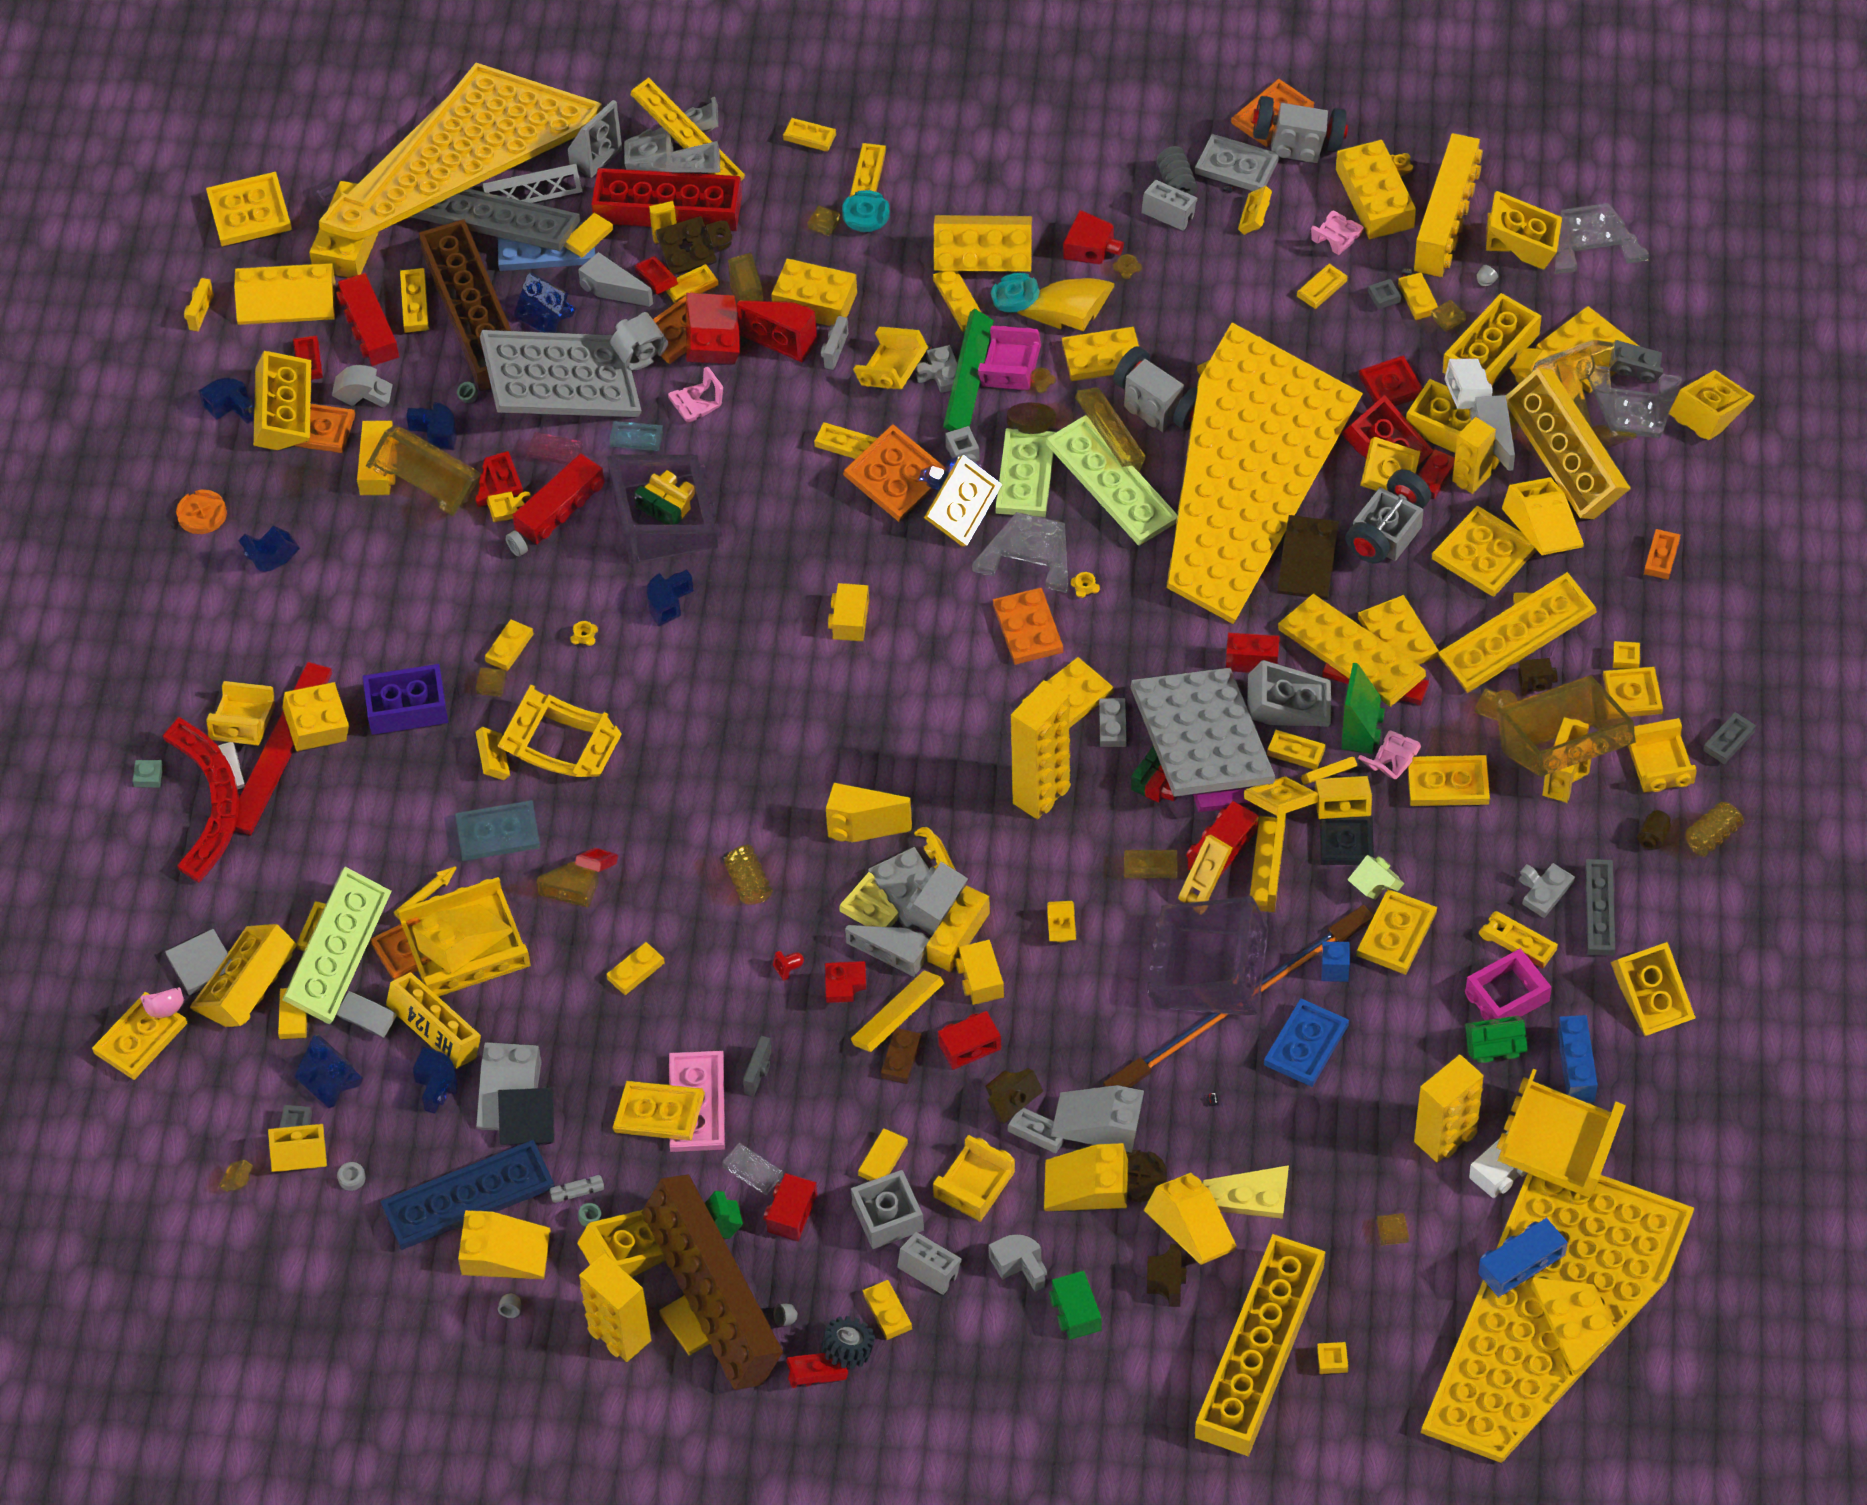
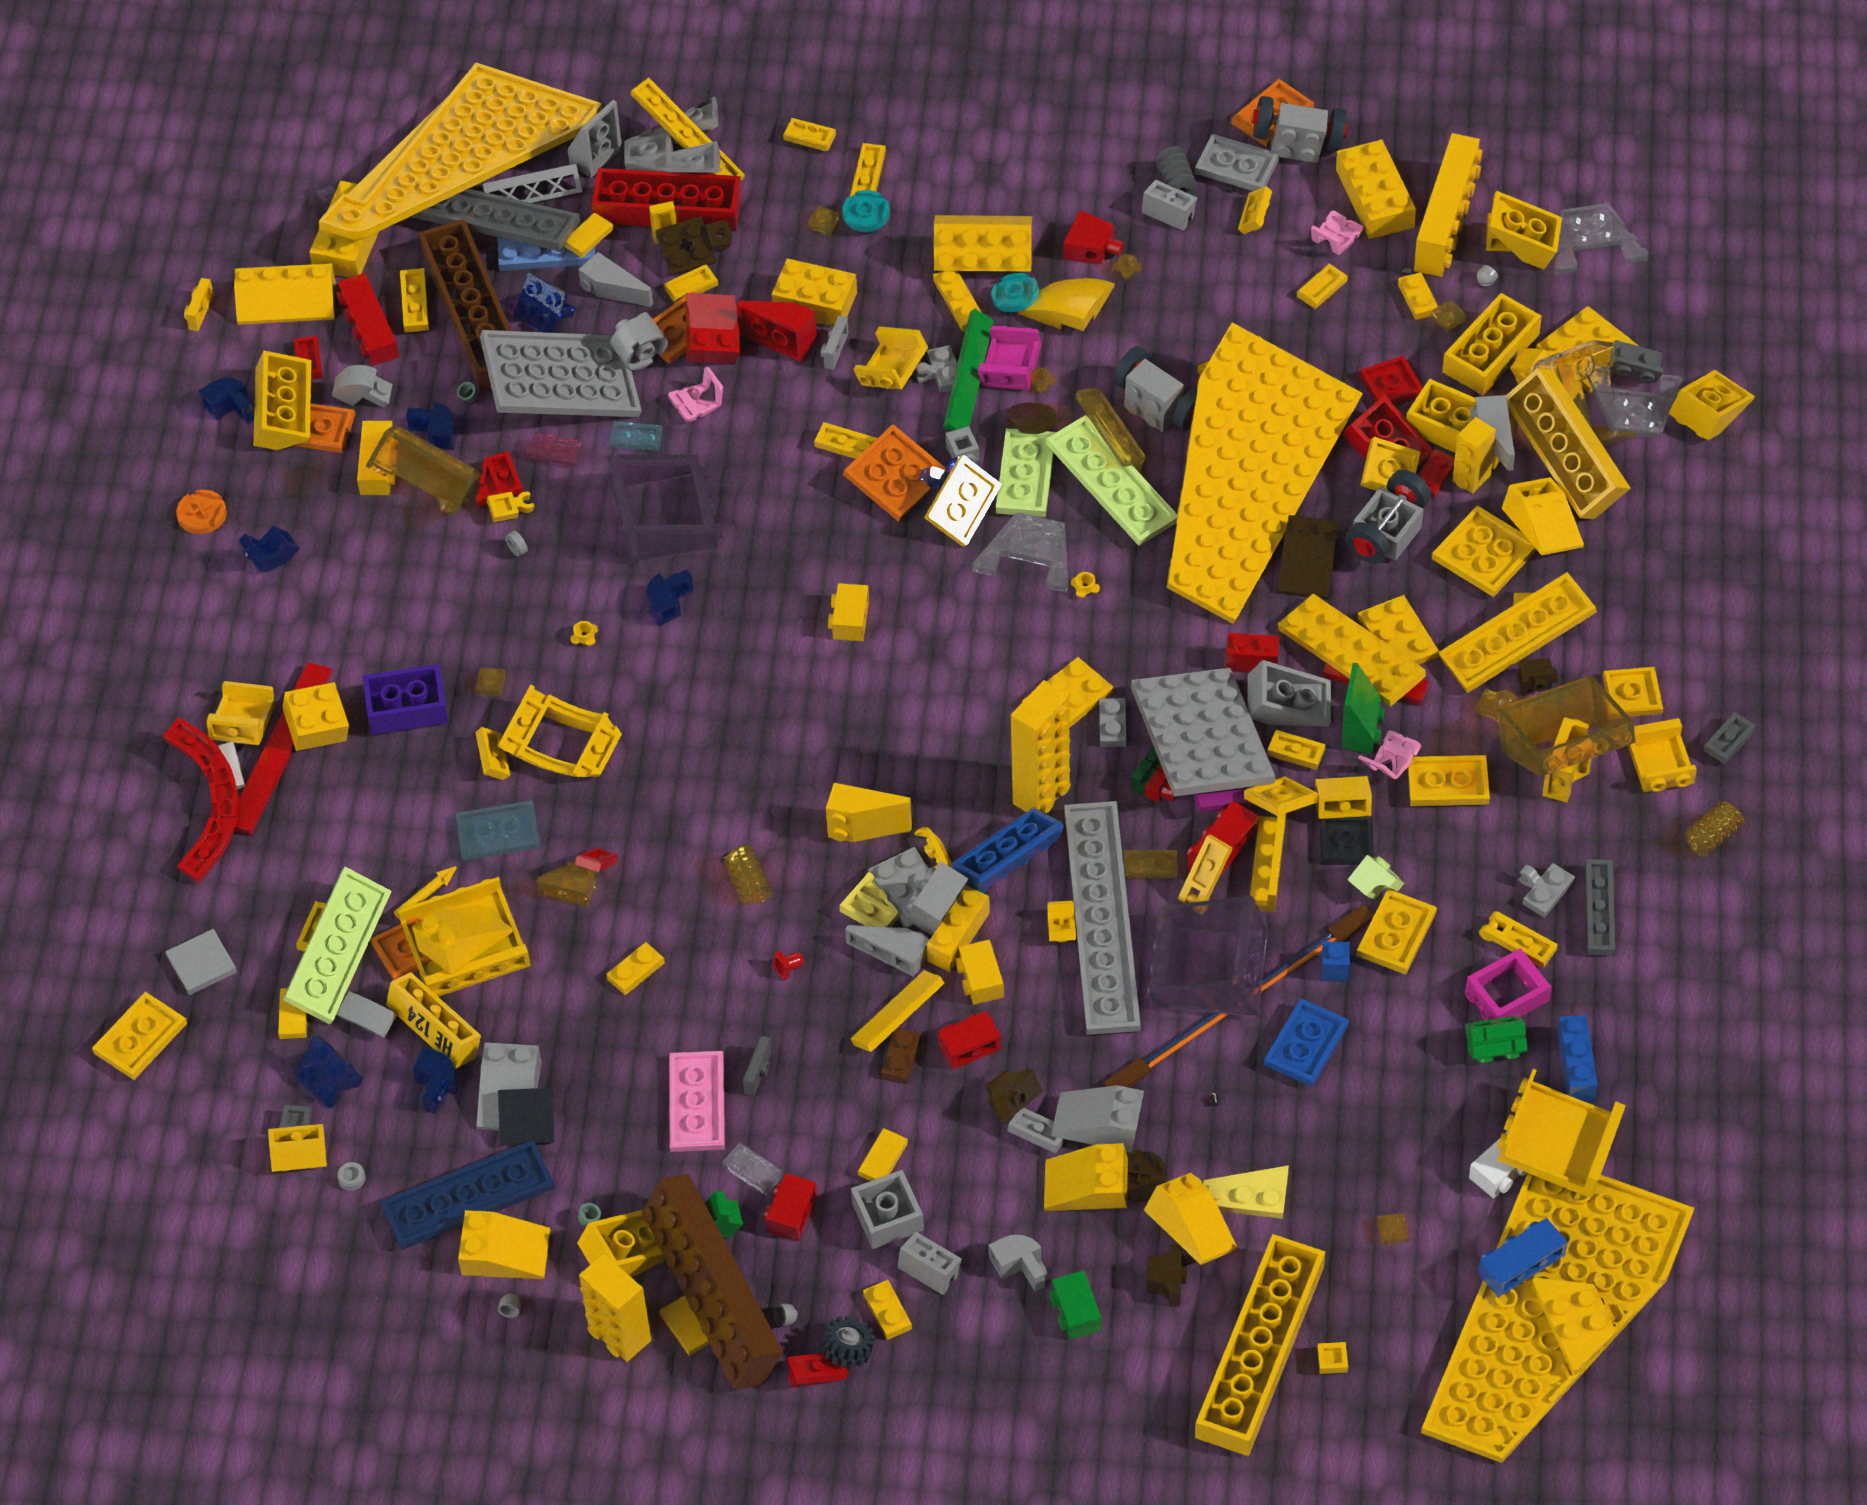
(147, 773): sand green plate -> none
(163, 1003): bright pink hair -> none
(236, 1175): clear yellow plate -> none
(248, 209): yellow plate -> none
(254, 966): yellow slope -> none
(509, 645): yellow plate -> none
(558, 499): red brick -> none
(576, 1189): light grey axle -> none
(655, 275): red tile -> none
(658, 1110): yellow tile -> none
(663, 499): hips -> none
(744, 278): clear yellow slope -> none
(844, 980): red brick -> none
(975, 1178): yellow panel -> none
(1008, 849): none -> blue slope
(1028, 626): orange plate -> none
(1097, 352): yellow plate -> none
(1102, 918): none -> light grey plate
(1329, 770): yellow tile -> none
(1384, 294): dark grey plate -> none
(1402, 163): yellow plate -> none
(1448, 1109): yellow brick -> none
(1466, 381): white brick -> none
(1626, 655): yellow plate -> none
(1653, 989): yellow slope -> none
(1654, 830): dark brown brick -> none
(1662, 554): orange plate -> none

